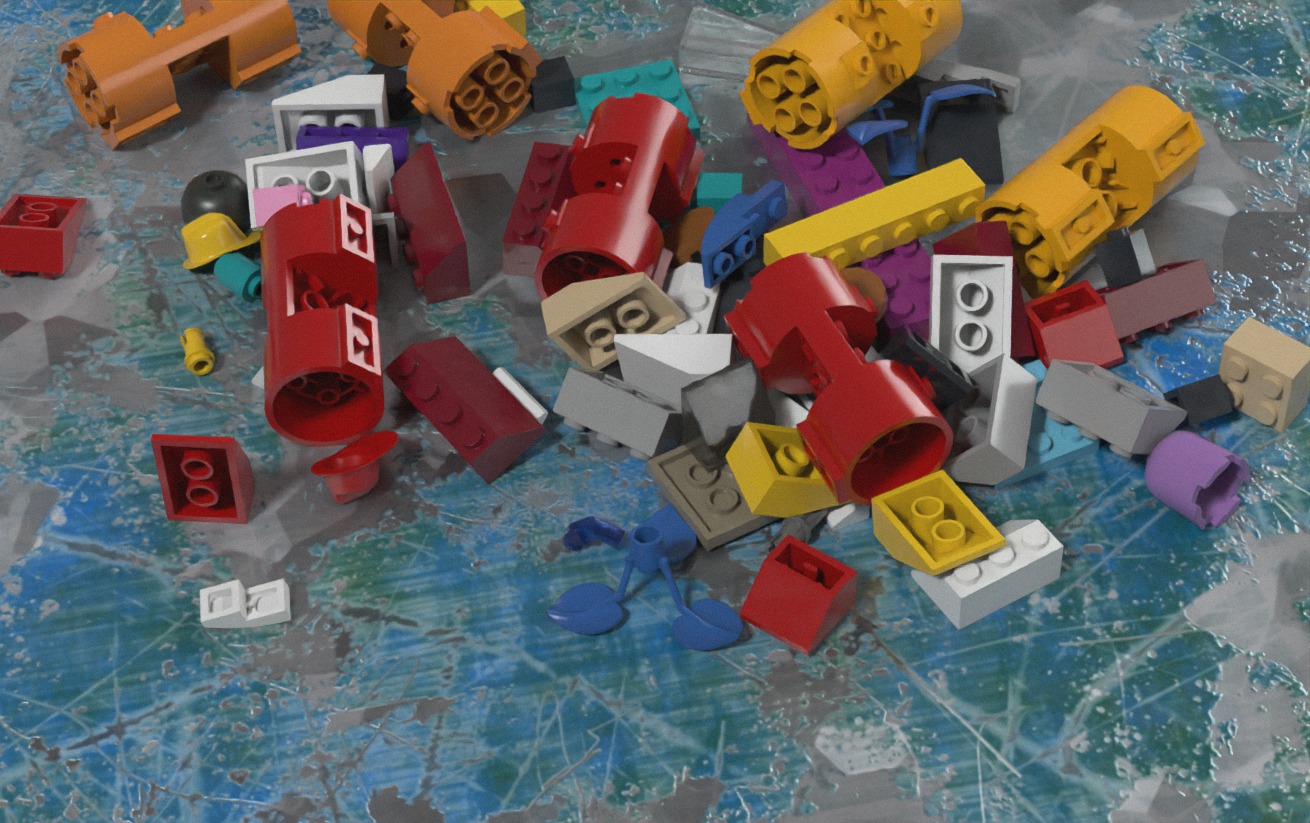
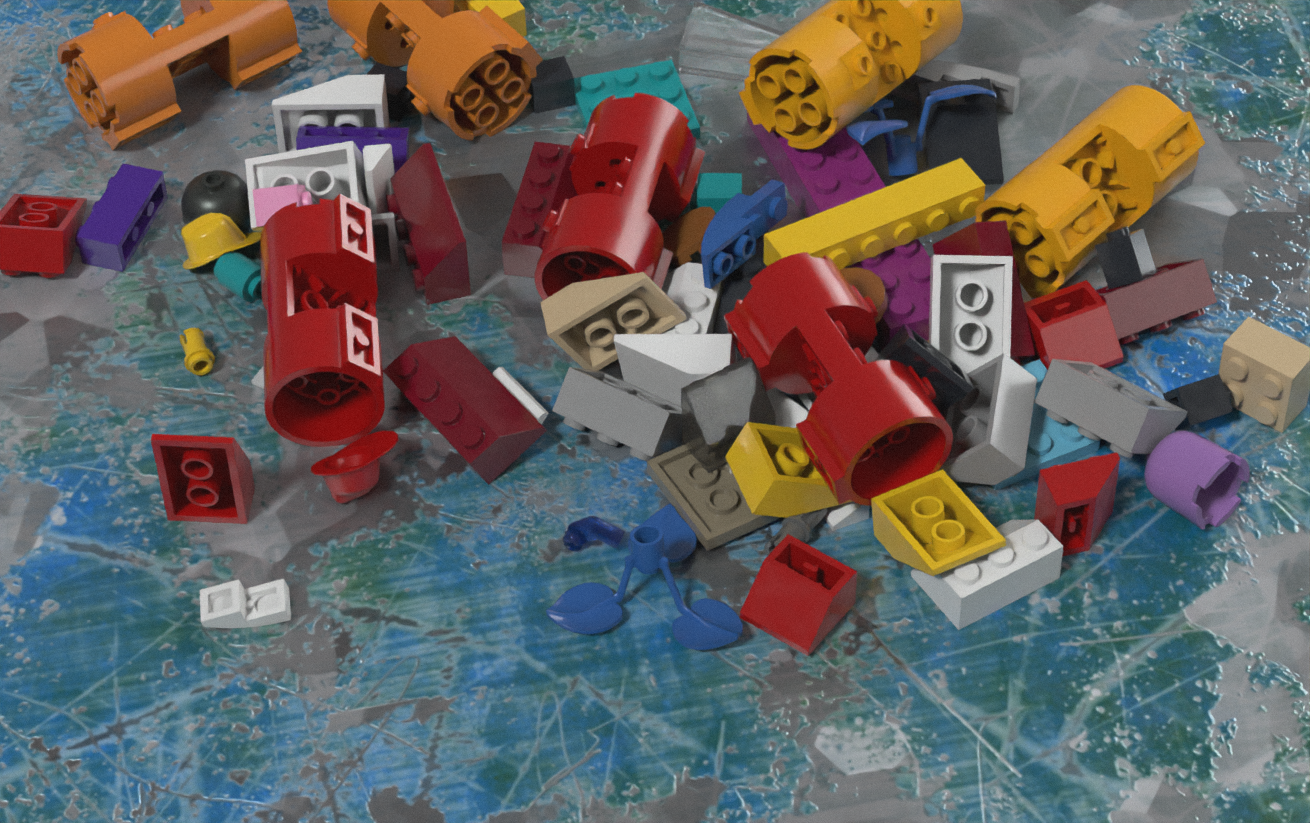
(121, 217): none -> dark purple brick
(1077, 500): none -> red slope

